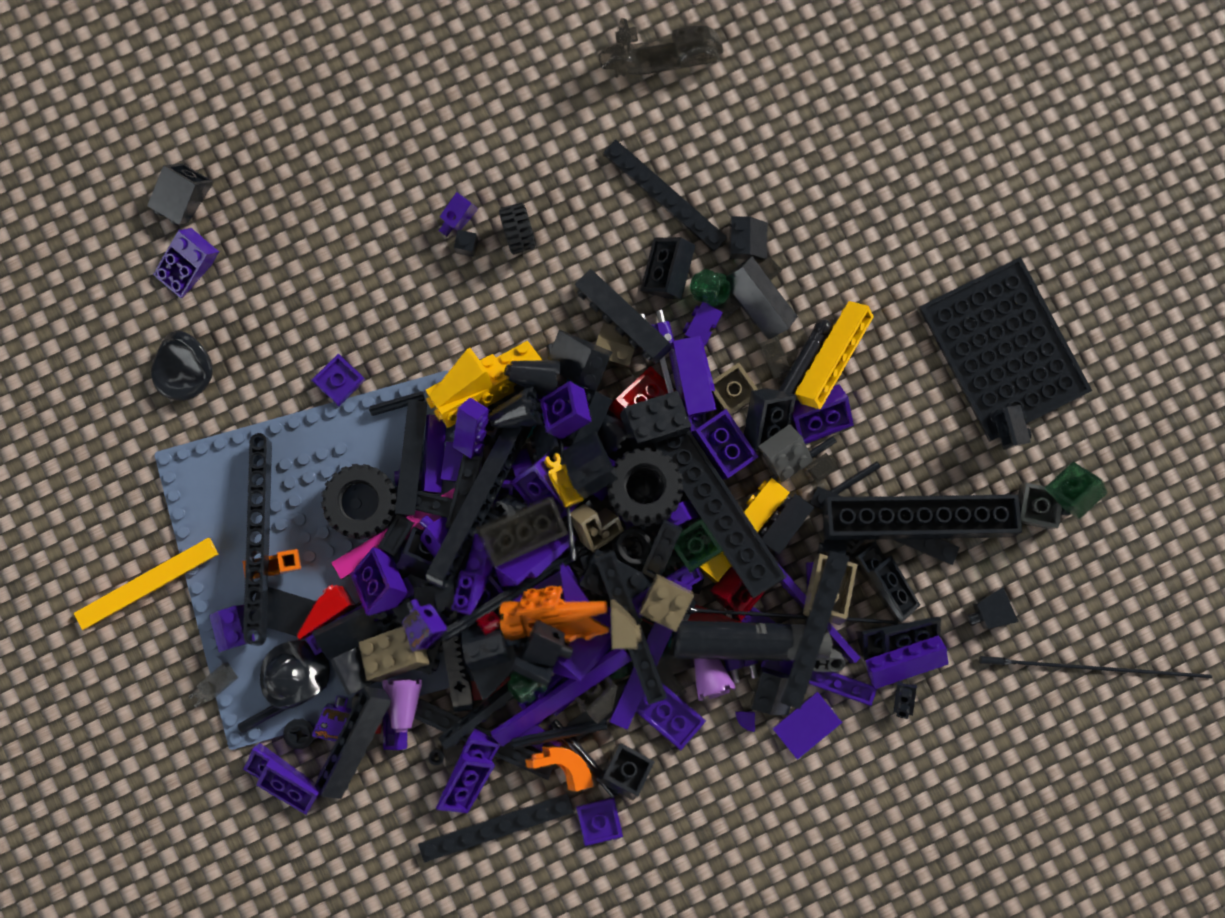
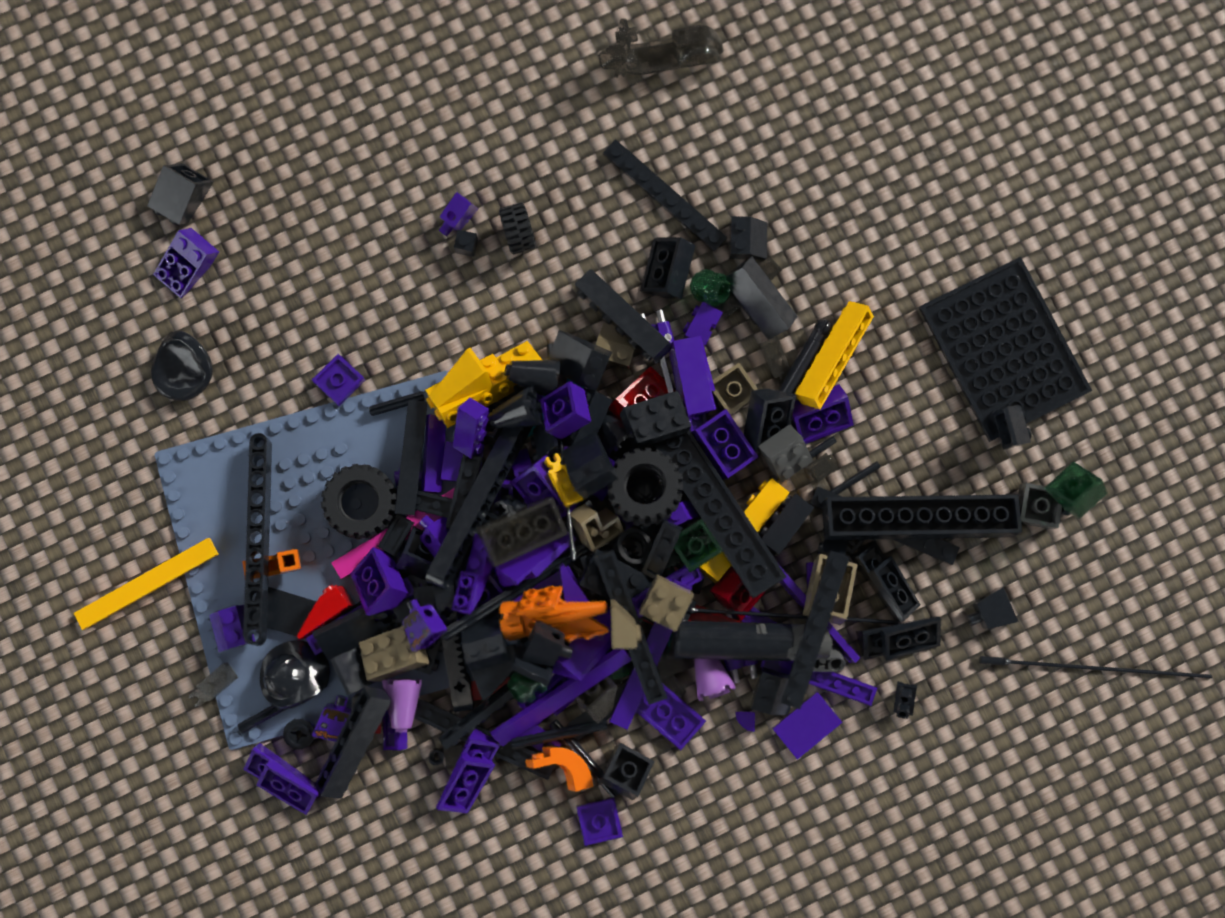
(488, 622): dark red tile -> none
(495, 827): black plate -> none
(907, 662): dark purple brick -> none

